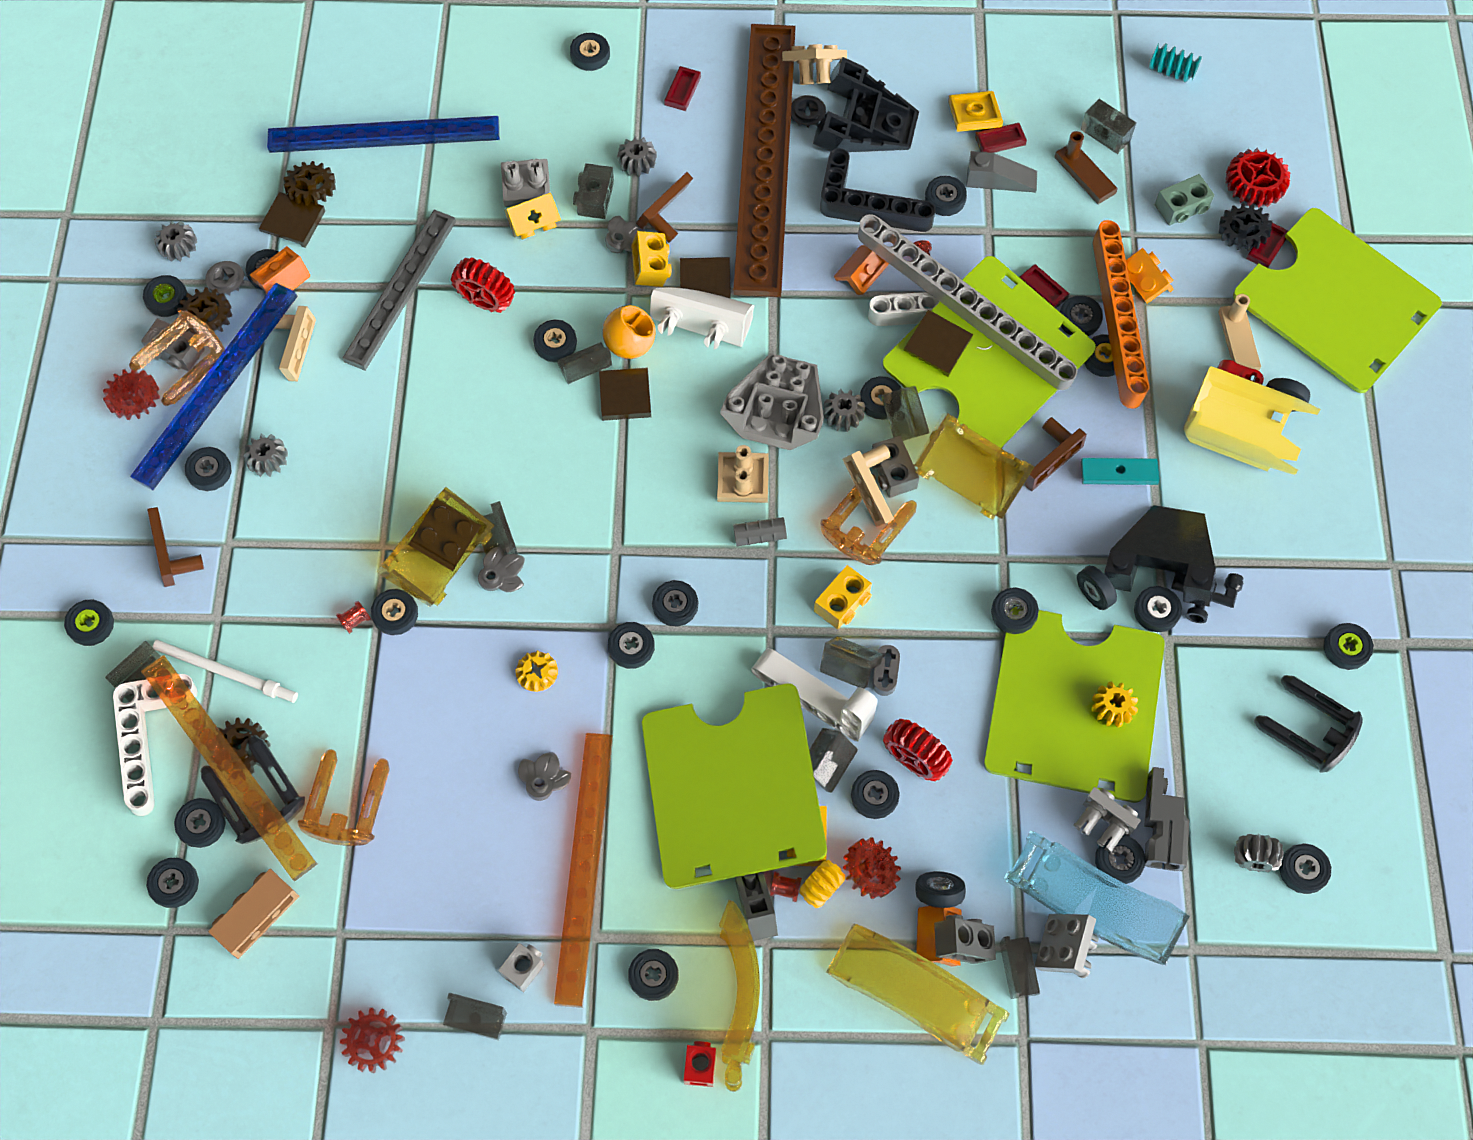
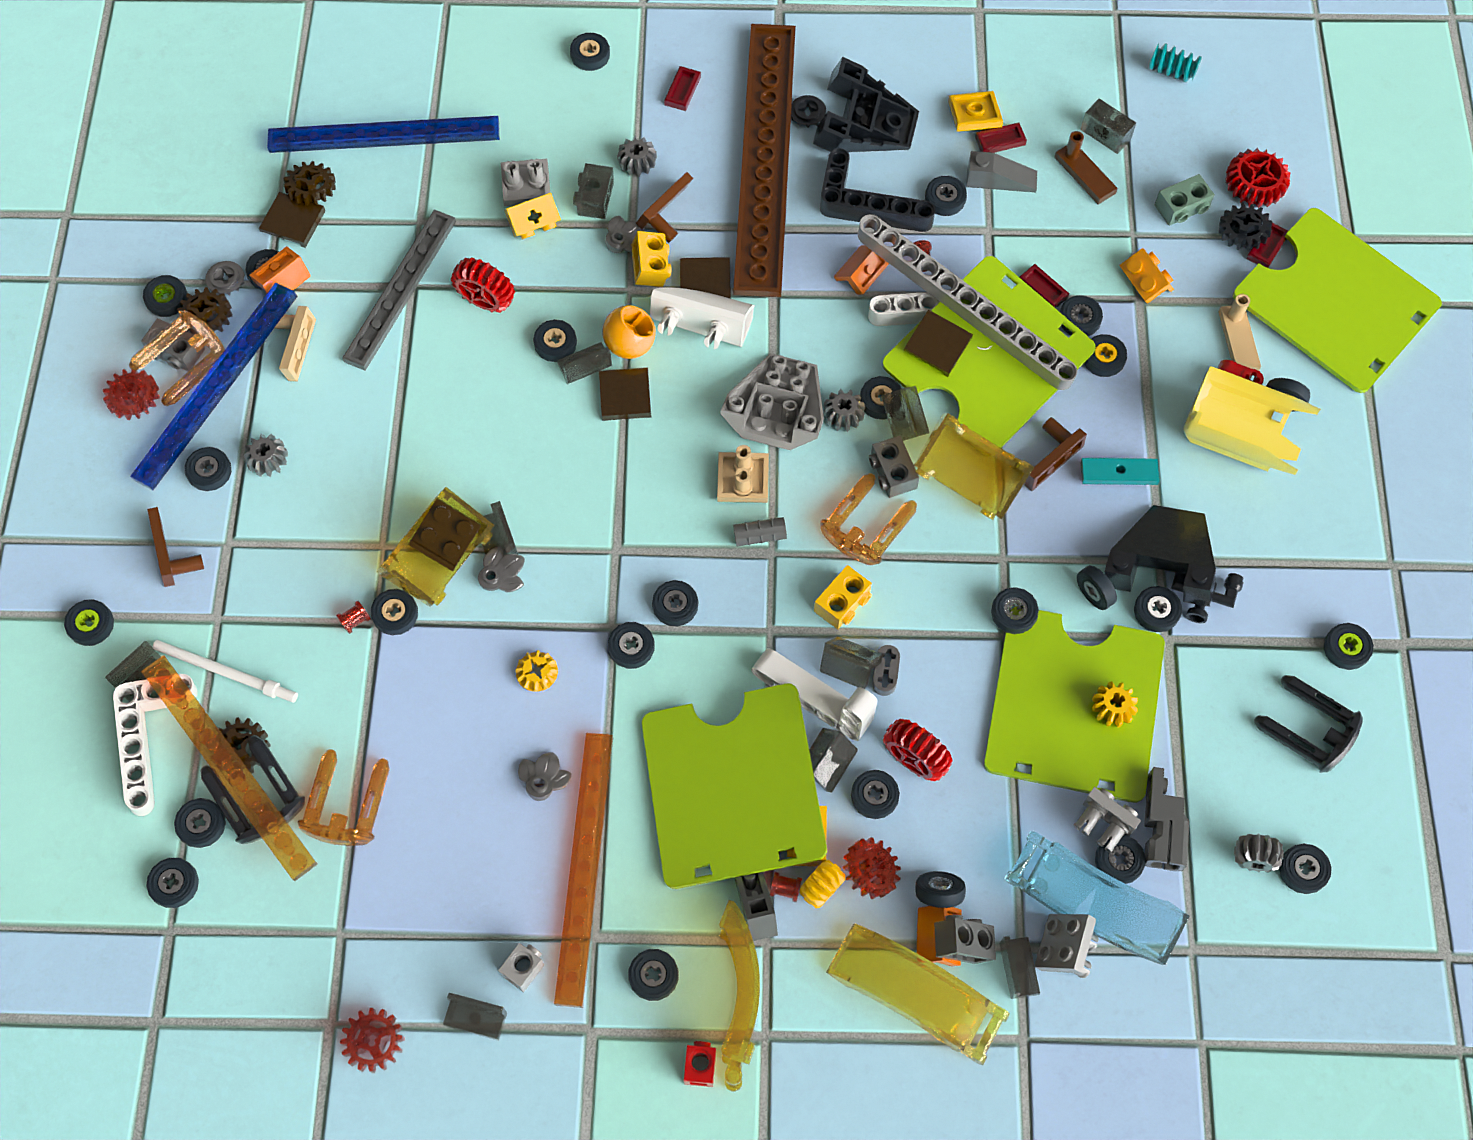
(175, 241): flat silver gear -> none
(253, 913): medium nougat brick -> none
(813, 54): tan plate -> none
(858, 467): tan piece -> none
(1120, 315): orange beam -> none

